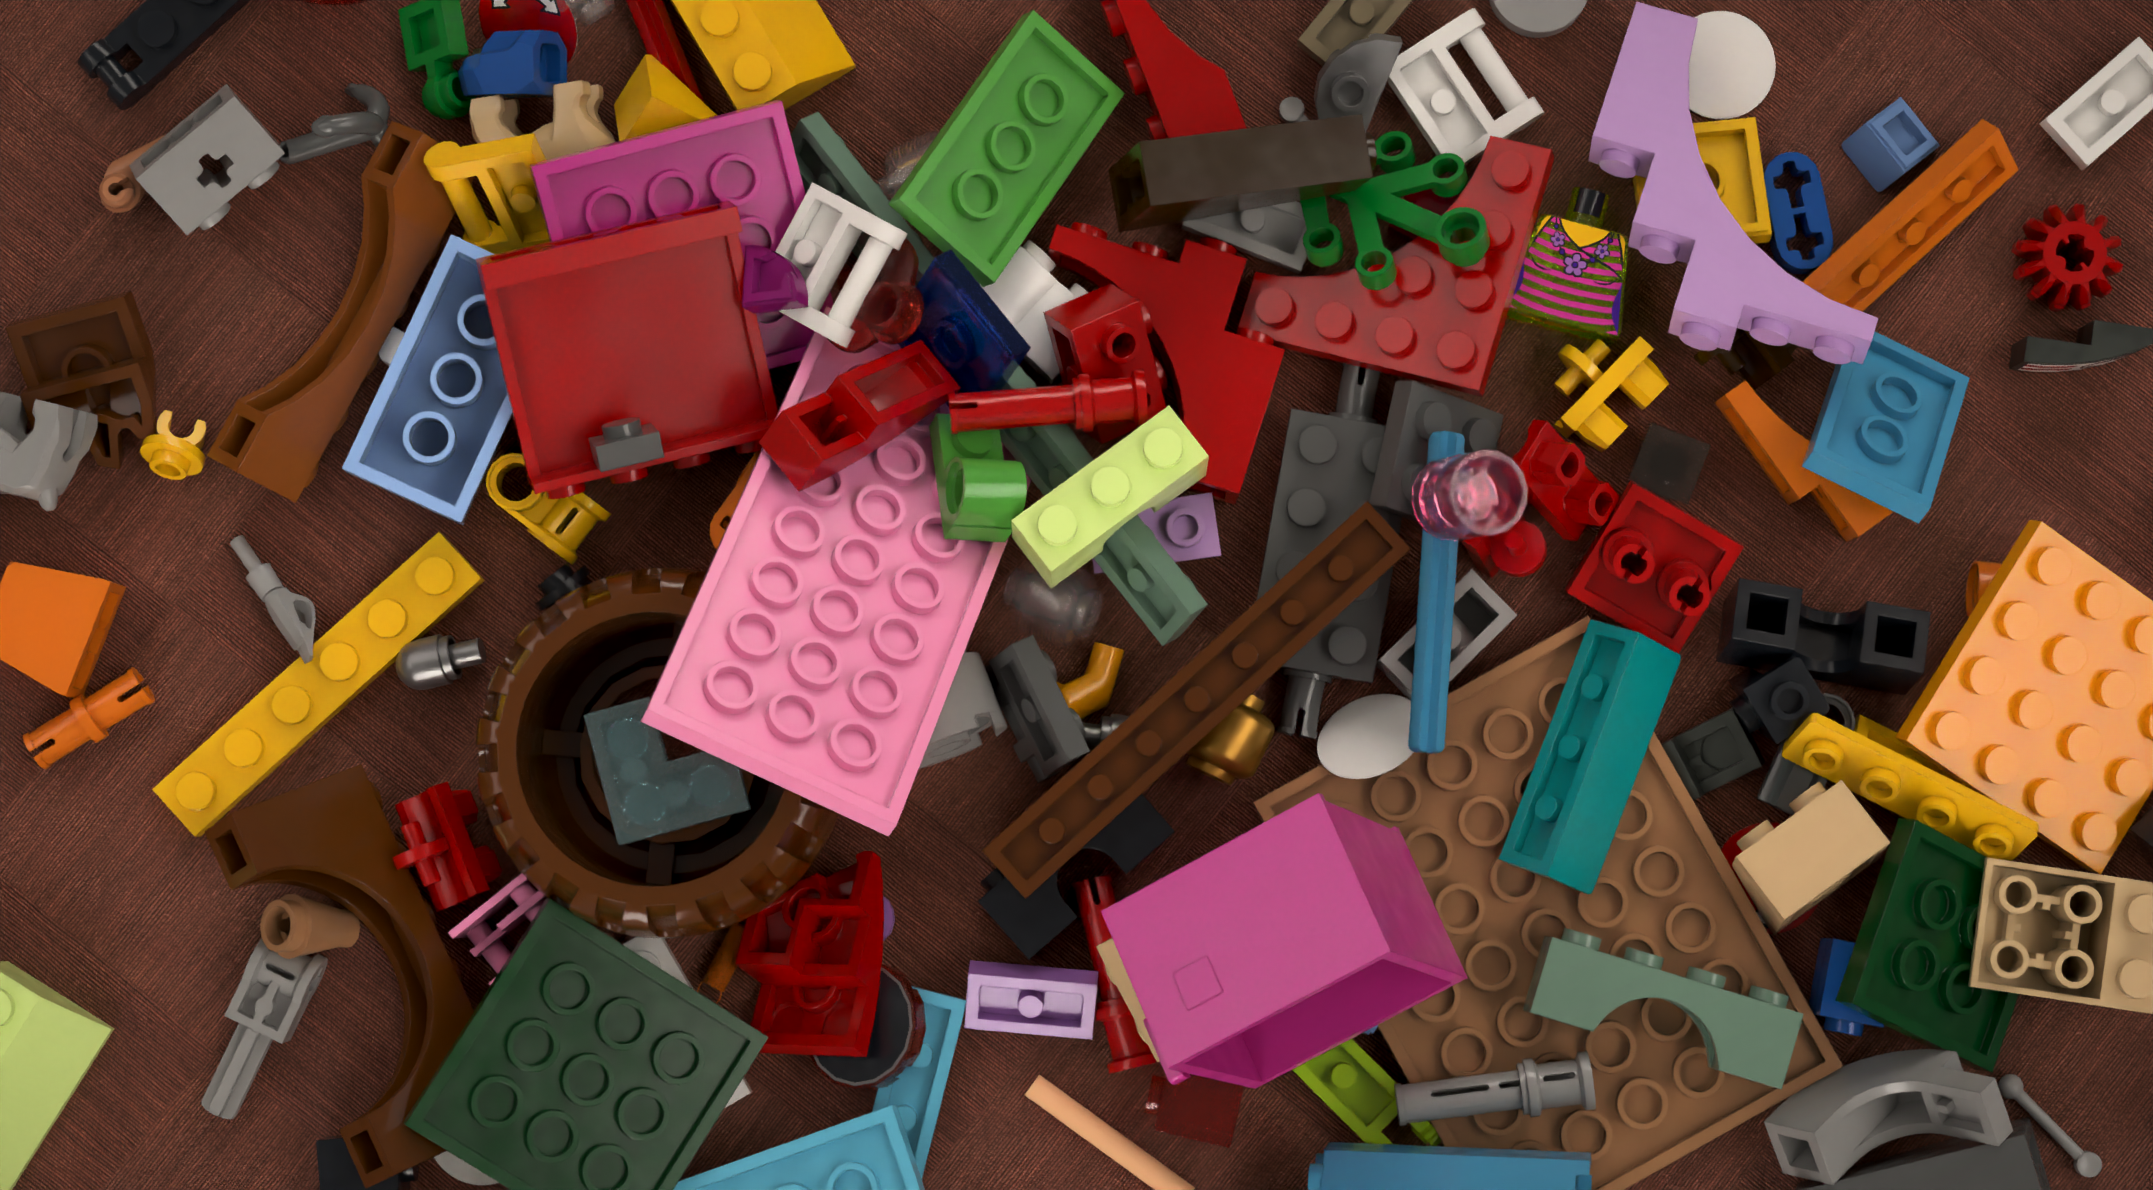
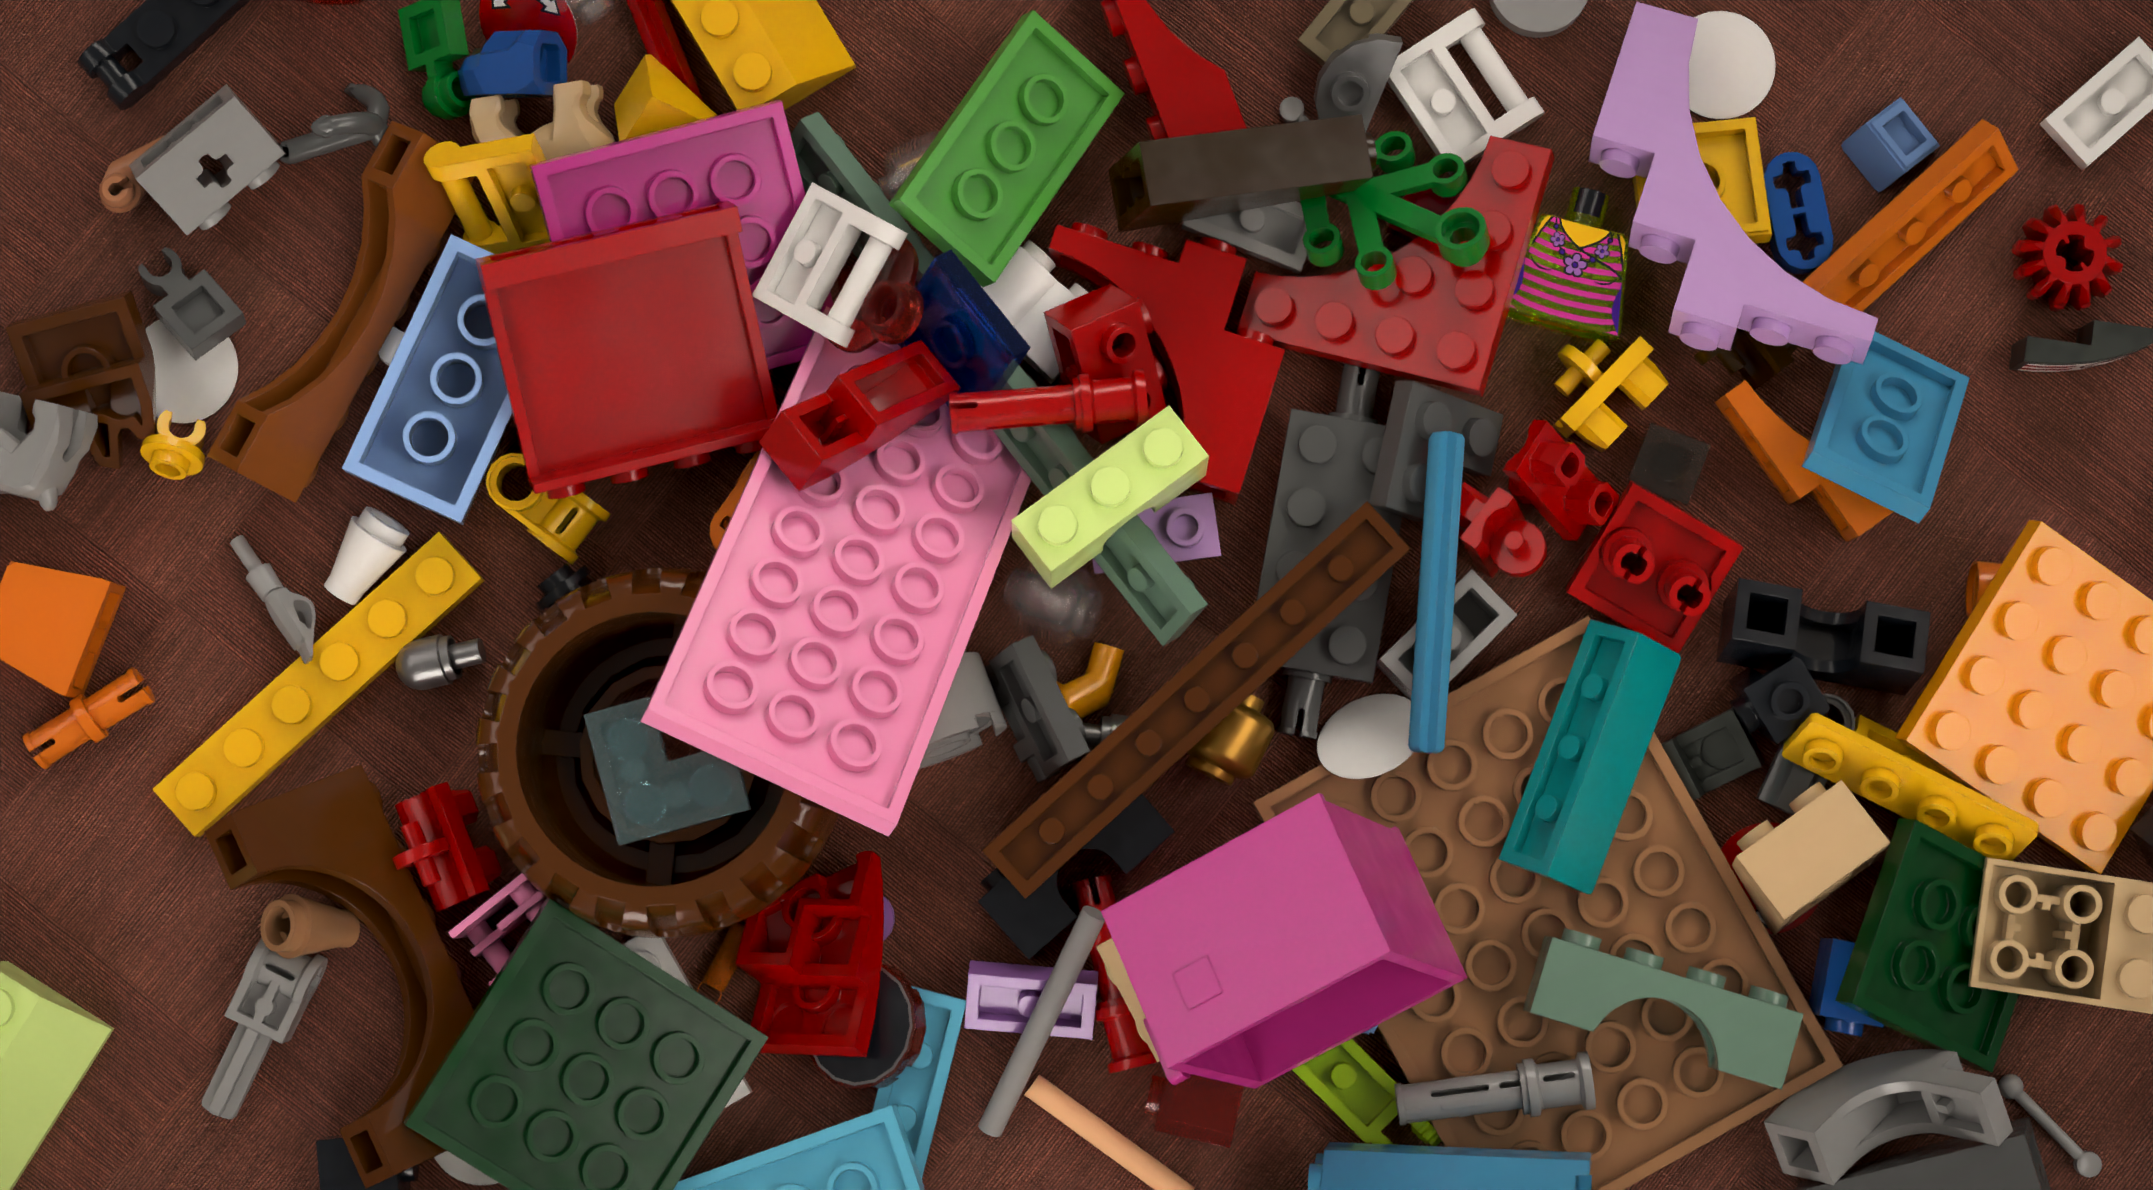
(190, 386): none -> white sticker
(192, 309): none -> dark grey plate
(366, 553): none -> white cone
(625, 444): dark grey plate -> none
(771, 282): magenta tile -> none
(975, 484): bright green plate -> none
(1042, 1021): none -> light grey bar
(1469, 495): clear pink wheel -> none

